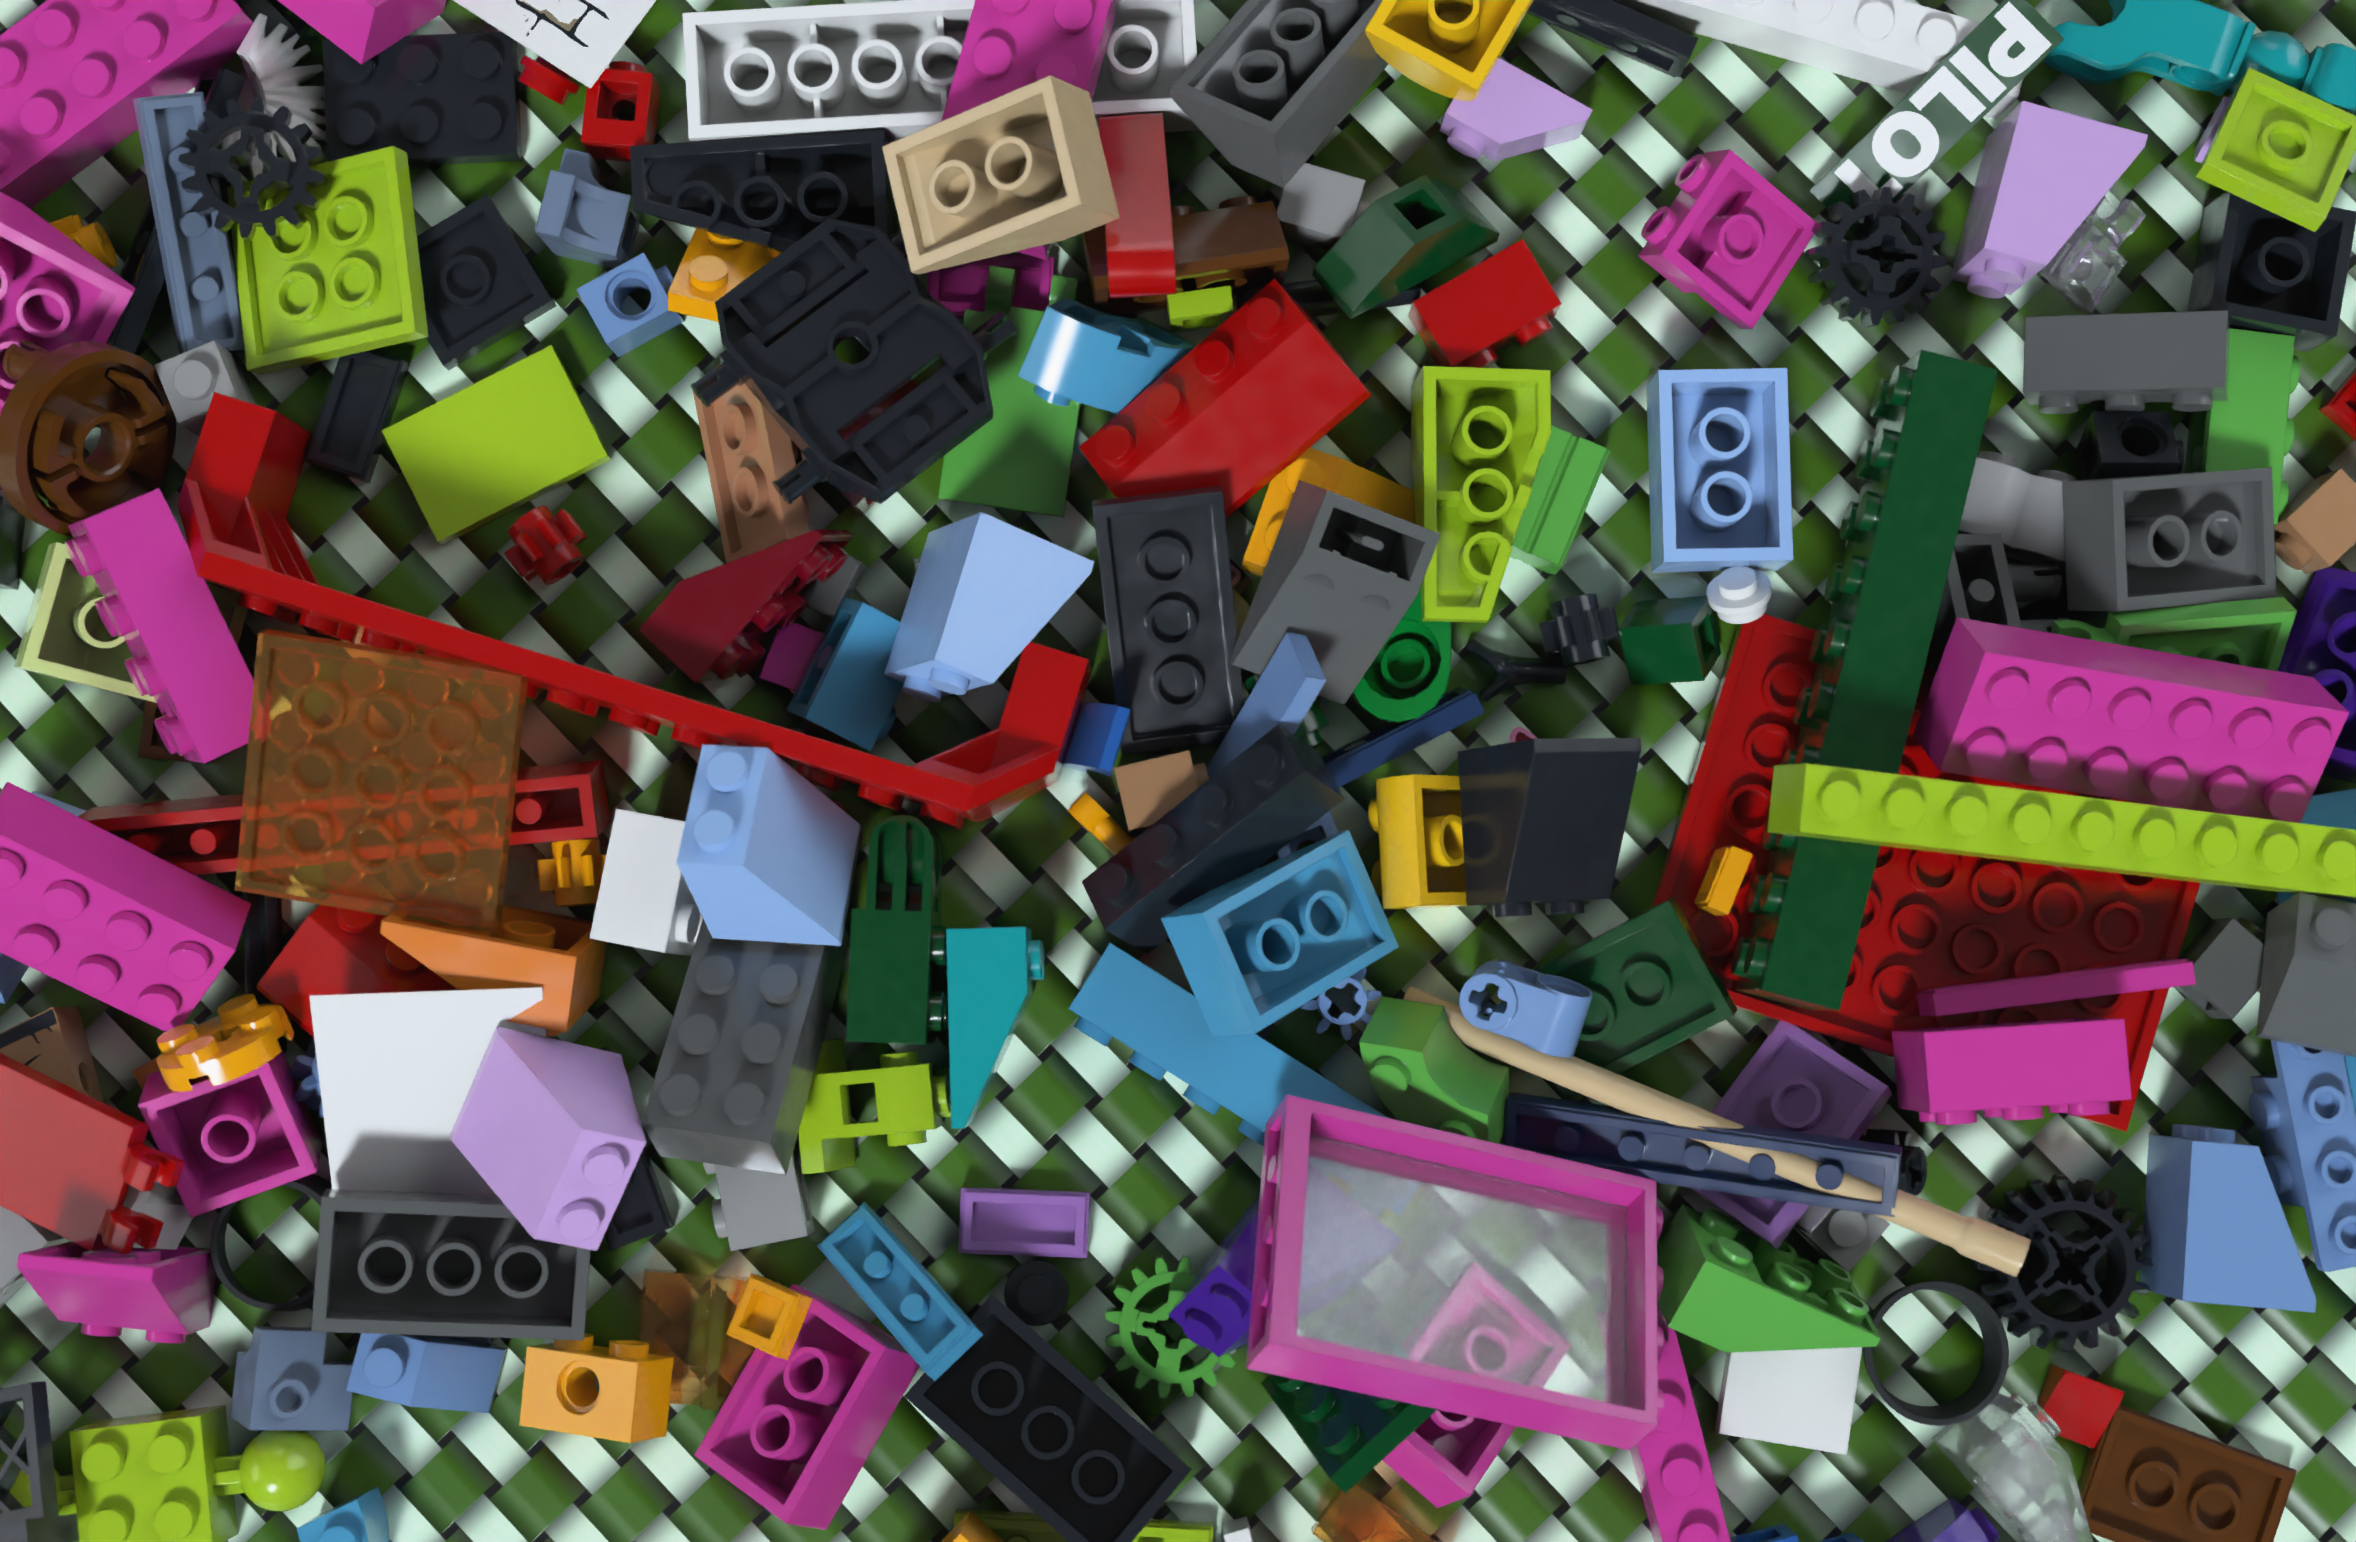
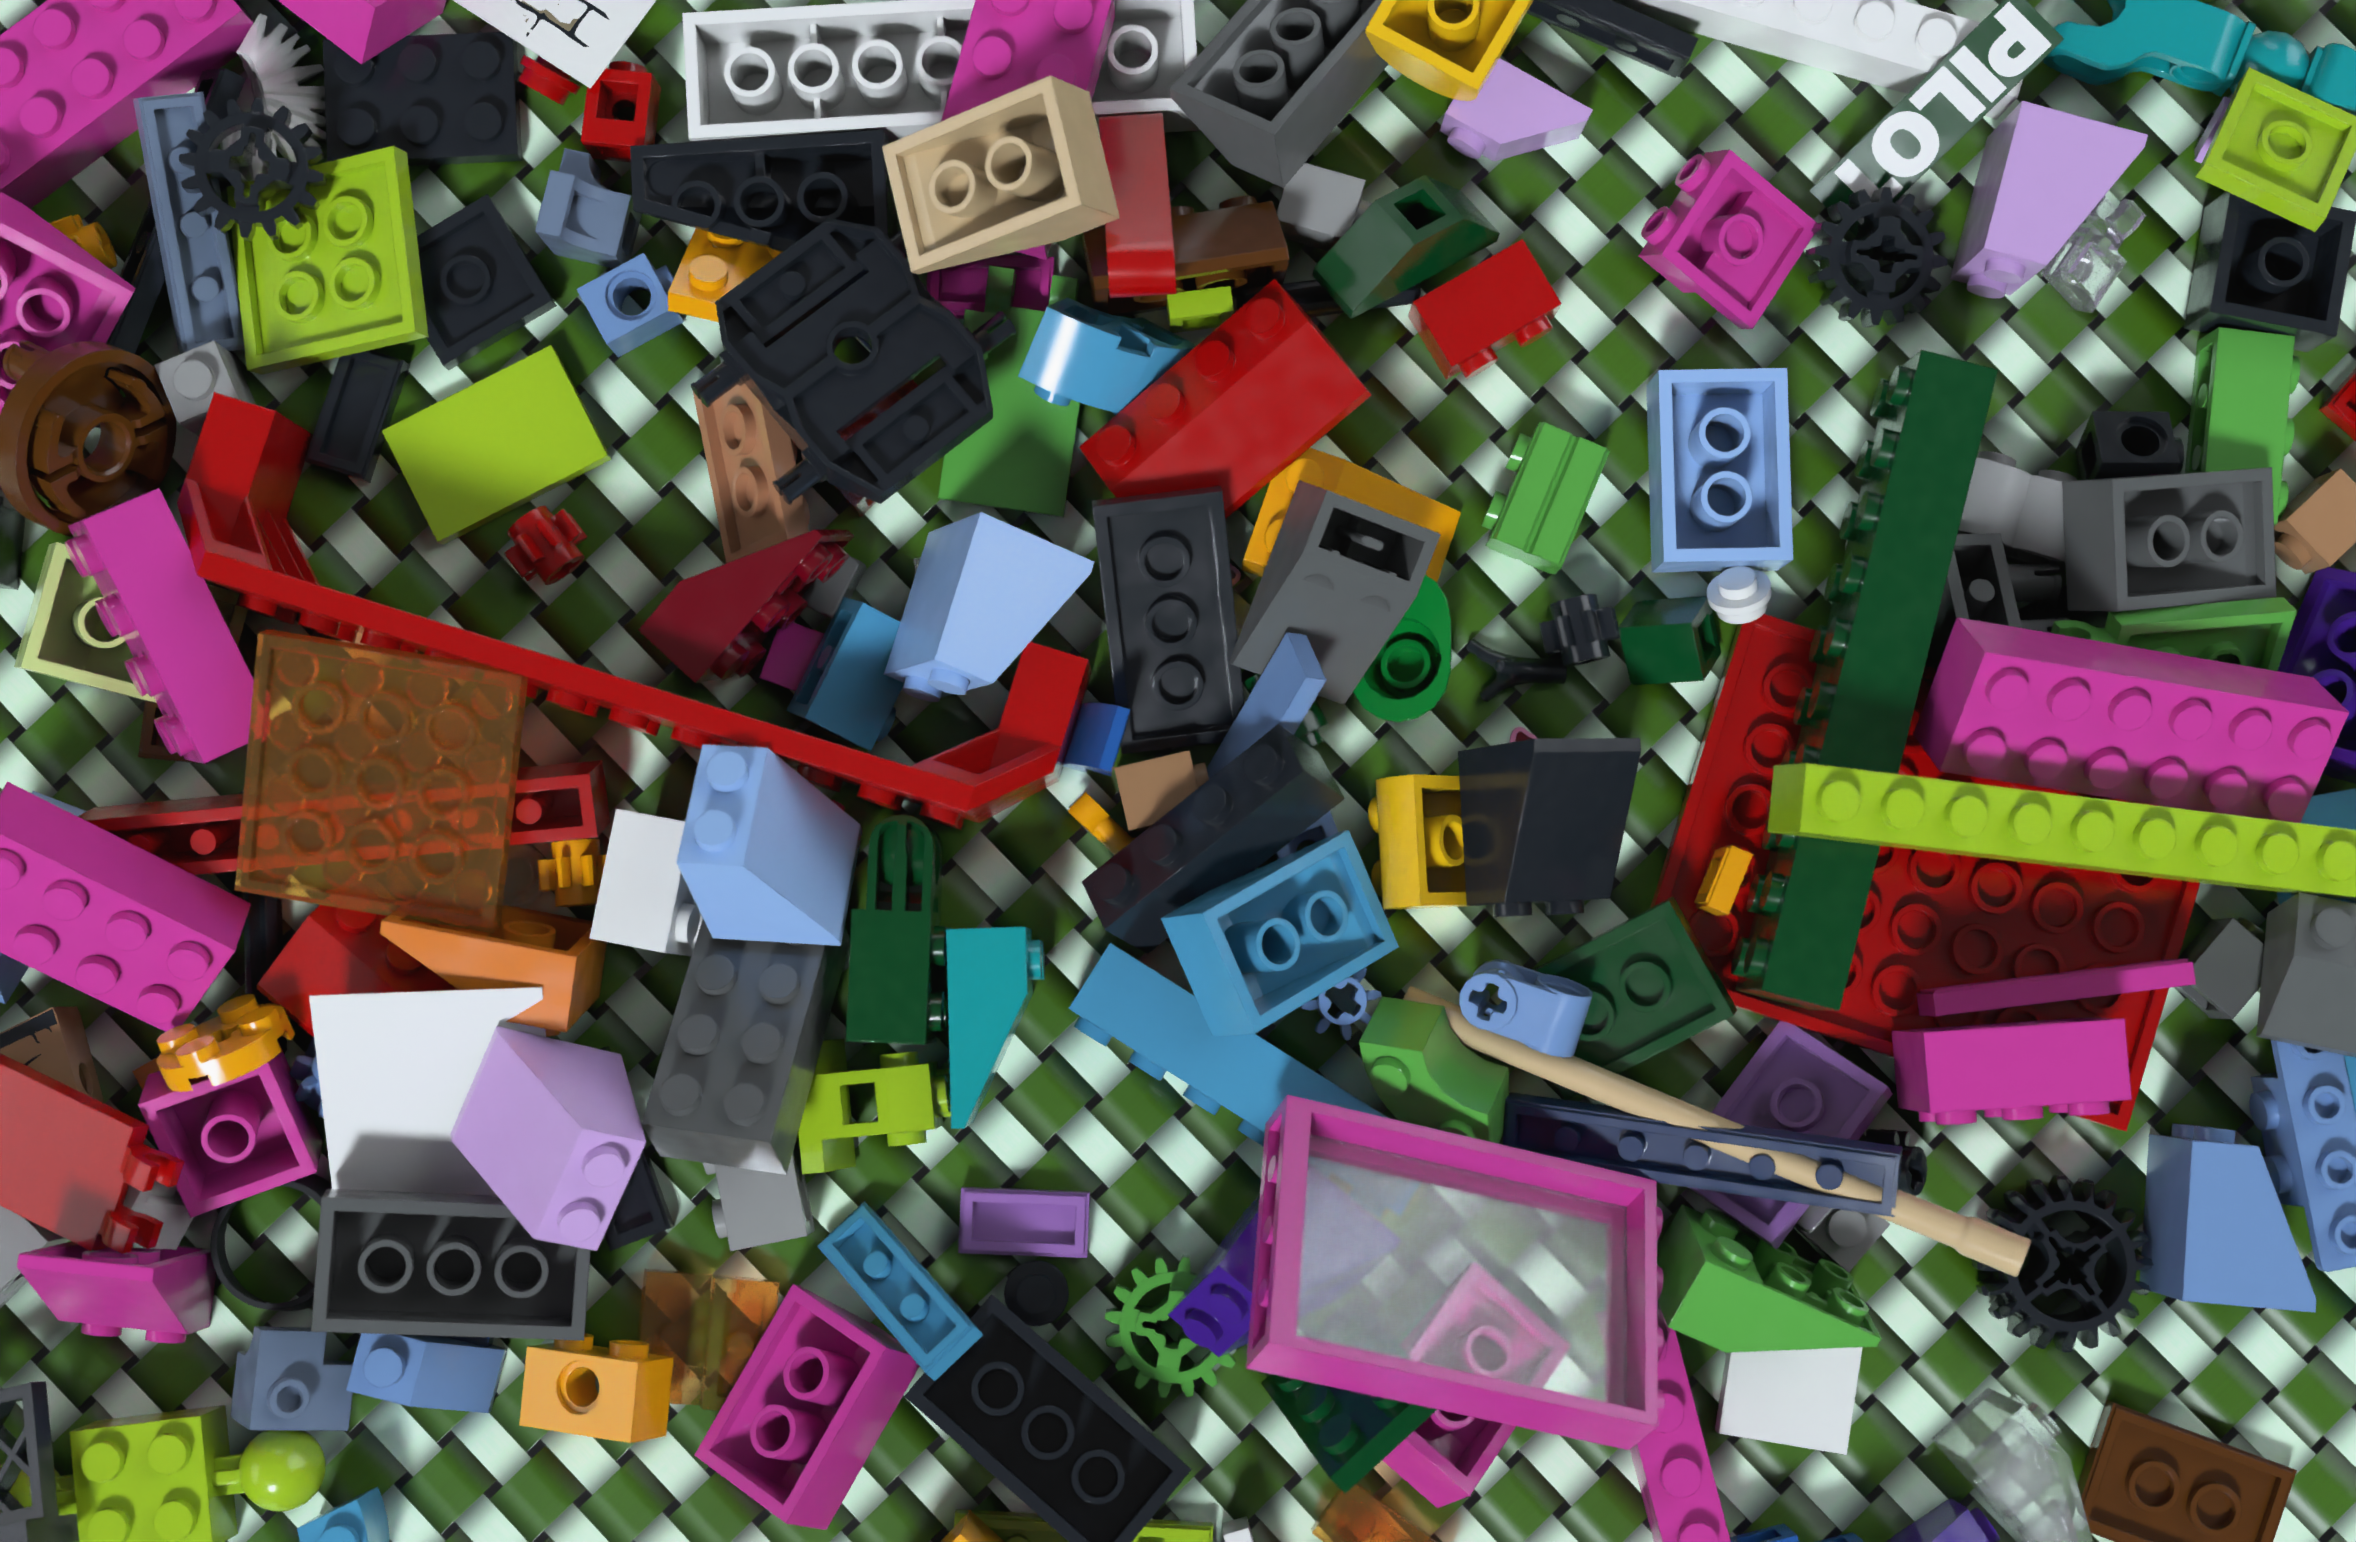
(769, 1316): light orange tile -> none
(1401, 737): dark blue tile -> none
(1473, 474): lime wedge -> none
(1991, 1373): black tyre -> none
(2079, 1405): red slope -> none
(2126, 360): dark grey brick -> none

